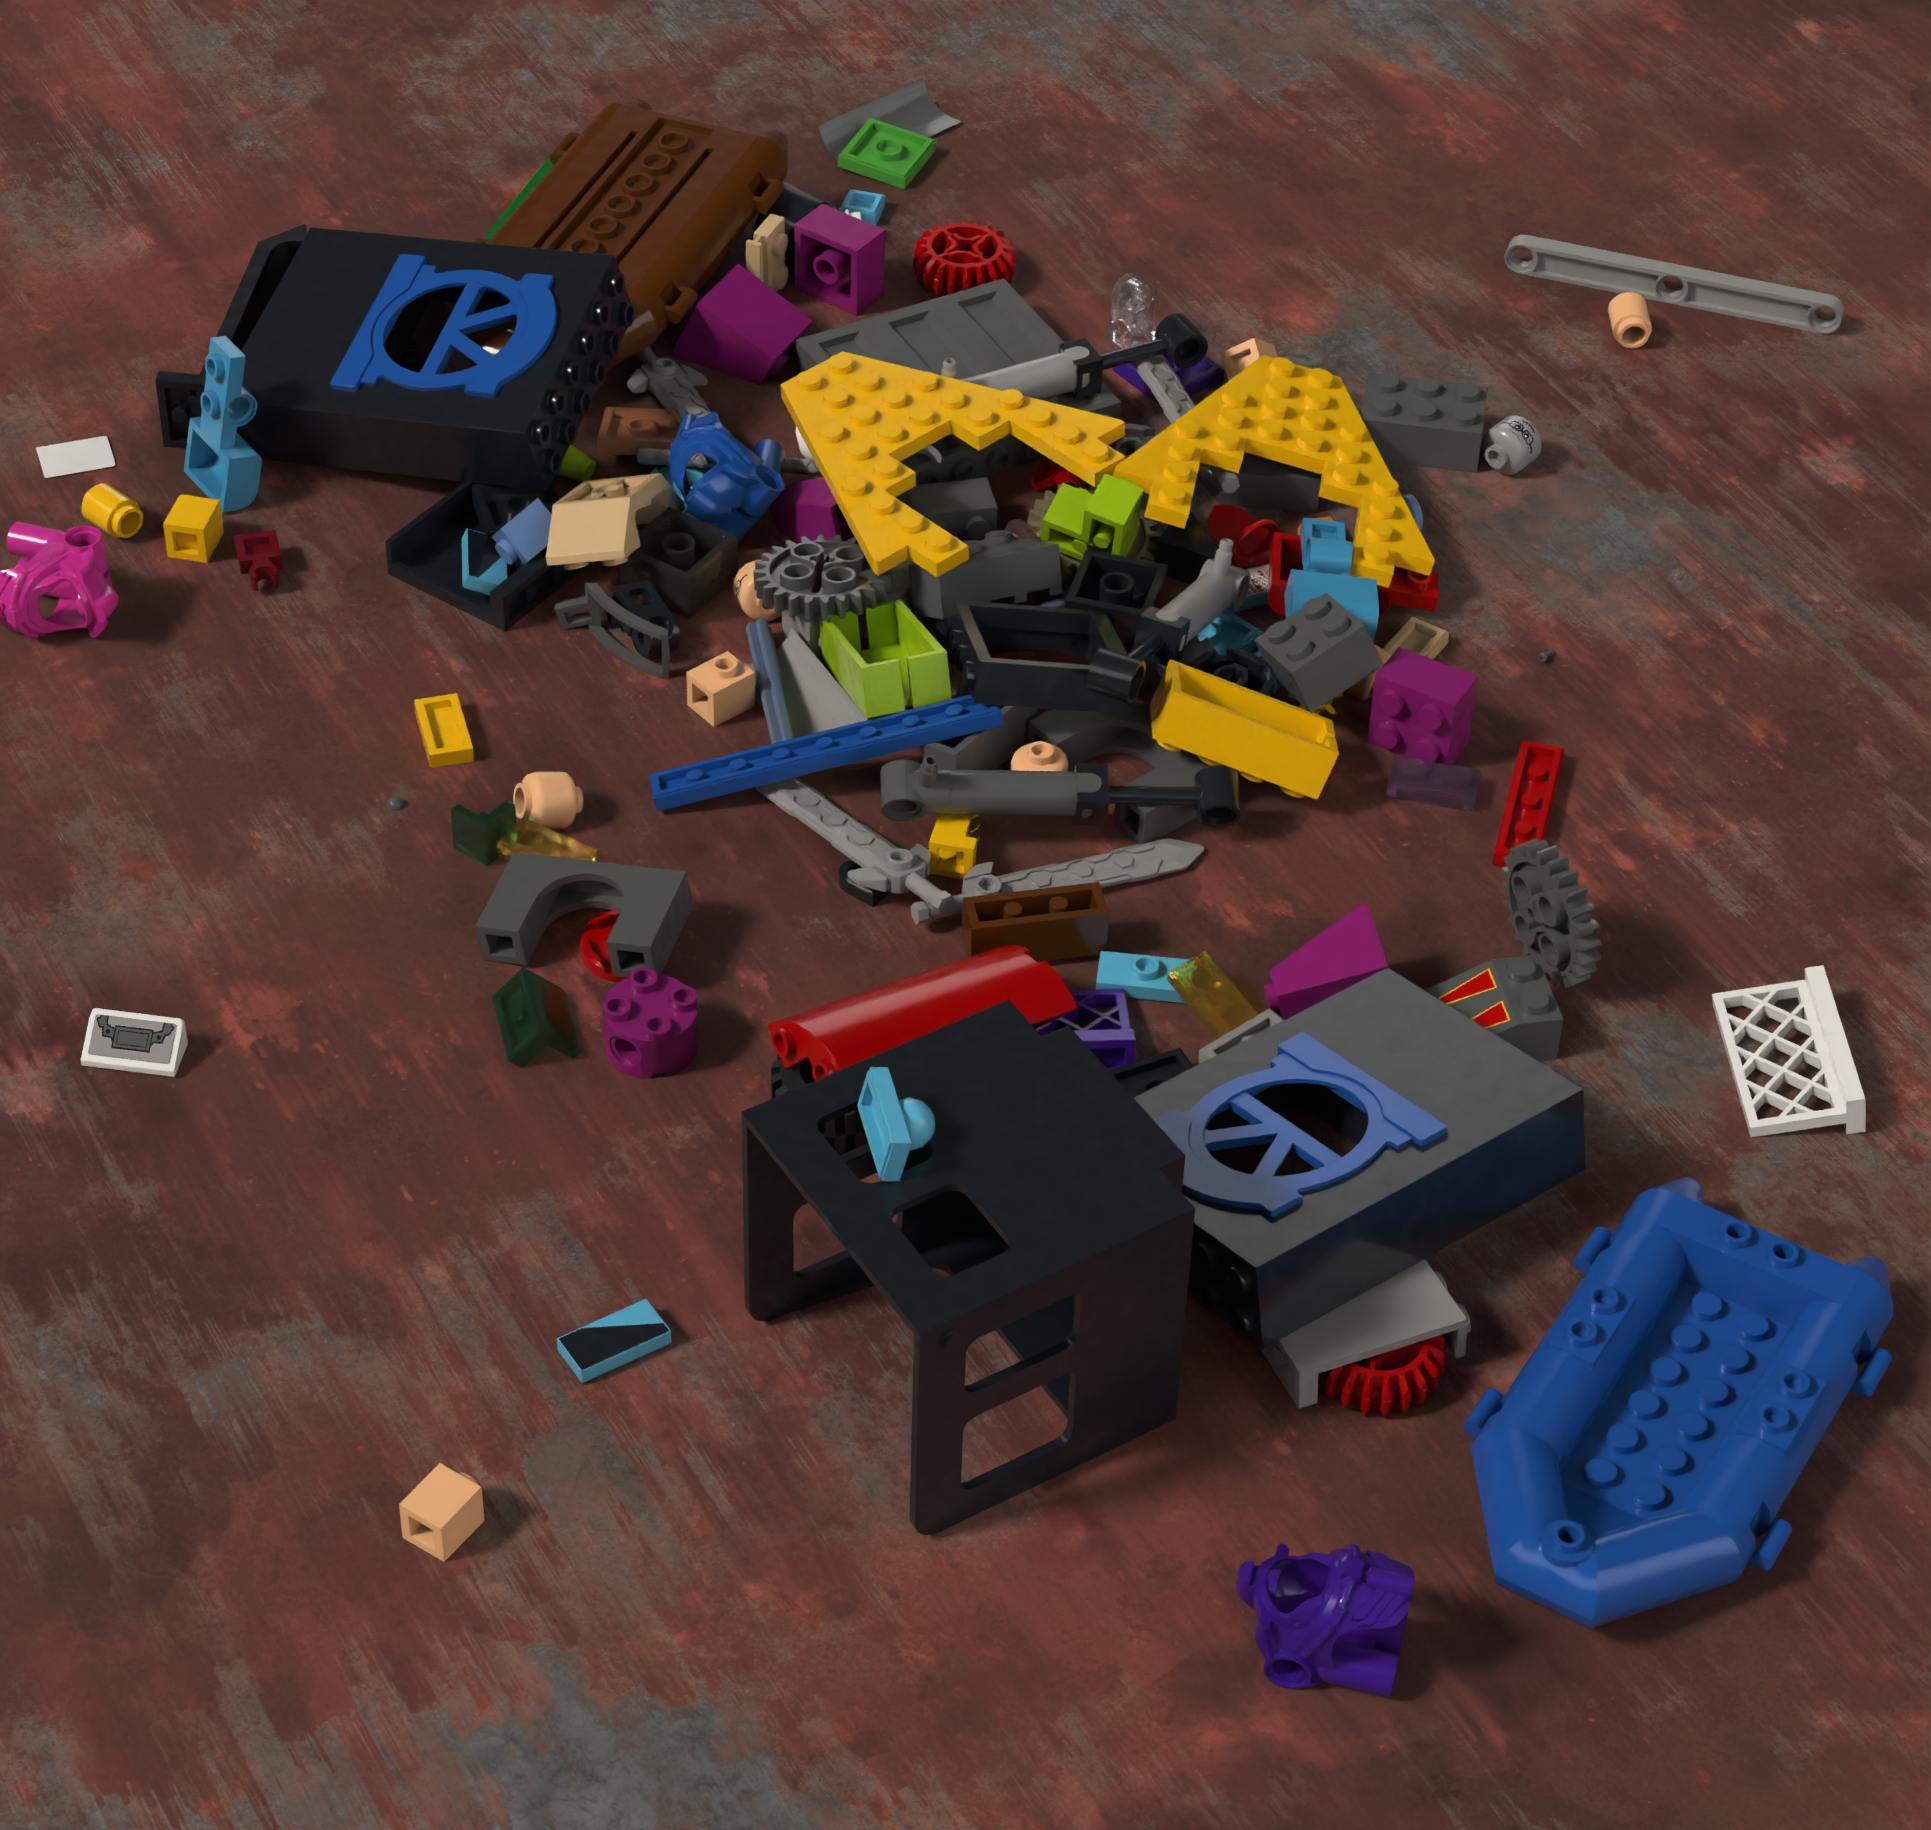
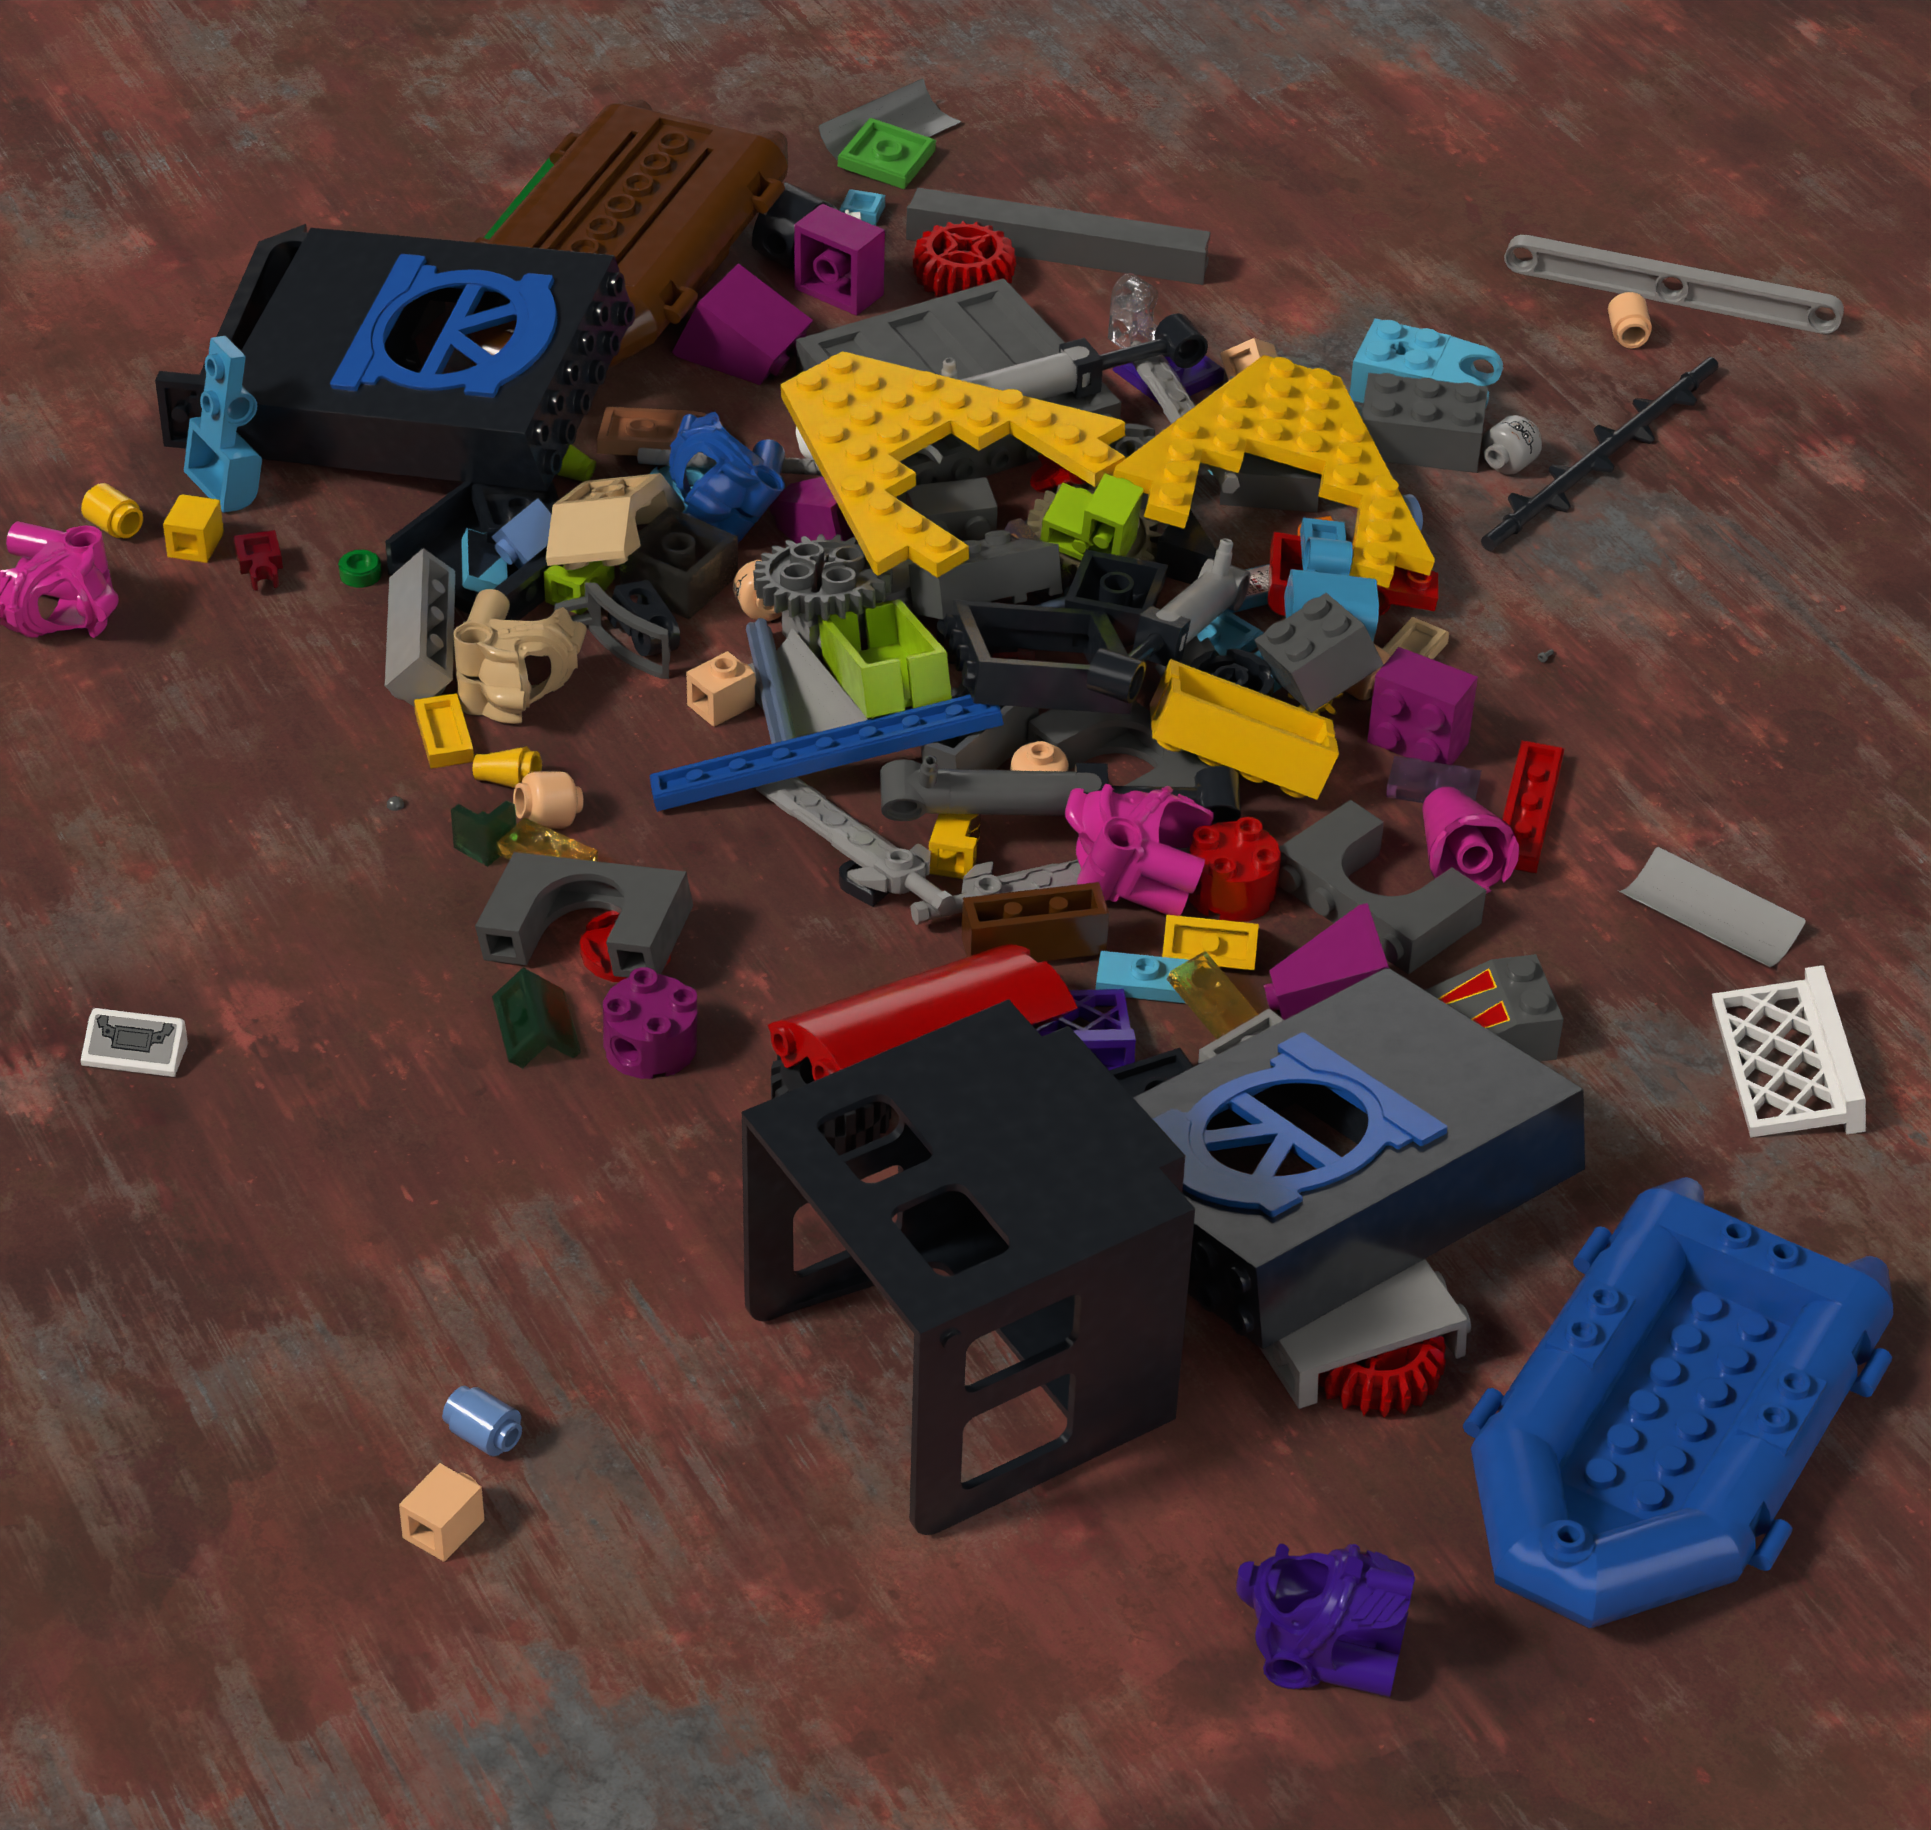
(75, 456): white sticker -> none
(360, 568): none -> green tile
(420, 628): none -> light grey brick
(482, 1420): none -> medium blue brick
(492, 656): none -> tan helmet
(506, 766): none -> yellow cone
(570, 584): none -> lime leg
(614, 1340): tile -> none
(671, 386): light grey sword -> none
(767, 253): tan plate -> none
(892, 1124): medium azure tile -> none
(1070, 235): none -> dark grey tile
(1130, 845): none -> dark pink helmet
(1226, 942): none -> yellow panel
(1238, 869): none -> red brick
(1249, 536): red piece -> none
(1409, 925): none -> dark grey arch
(1419, 355): none -> medium azure brick
(1467, 838): none -> dark pink cone
(1550, 912): dark grey gear -> none
(1597, 459): none -> black plant
(1715, 907): none -> light grey sticker

